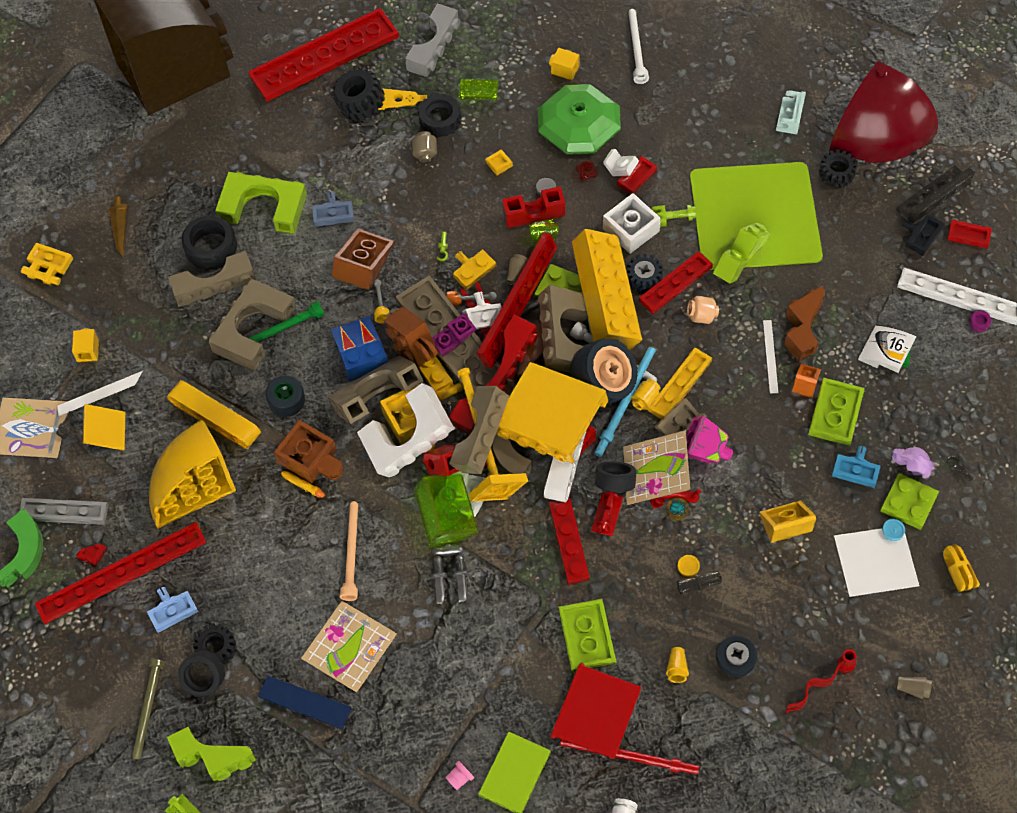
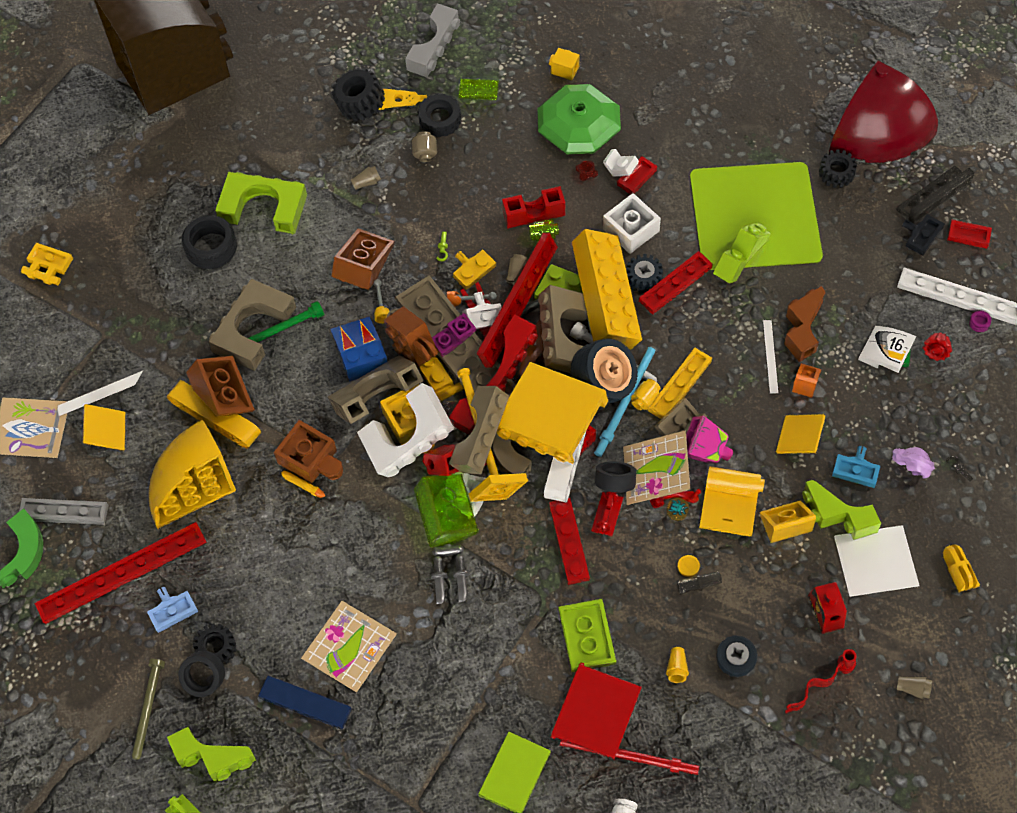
(63, 431): clear smoke hand -> none
(85, 345): yellow brick -> none
(92, 554): red tile -> none
(118, 221): pearl gold bar -> none
(190, 288): dark tan arch -> none
(220, 385): none -> dark orange slope
(285, 396): black wheel -> none
(323, 54): red plate -> none
(332, 212): sand blue plate -> none
(349, 591): light nougat piece -> none
(366, 178): none -> dark tan cone
(459, 776): bright pink piece -> none
(499, 162): yellow tile -> none
(544, 183): light grey tile -> none
(640, 73): white piece -> none
(690, 212): lime hinge -> none
(702, 309): light nougat head -> none
(730, 501): none -> yellow door
(790, 112): light aqua hinge -> none
(800, 434): none -> yellow piece
(827, 604): none -> red torso
(831, 511): none -> lime arch
(836, 411): lime tile -> none
(893, 529): medium azure piece -> none
(909, 501): lime plate -> none
(937, 346): none -> red piece

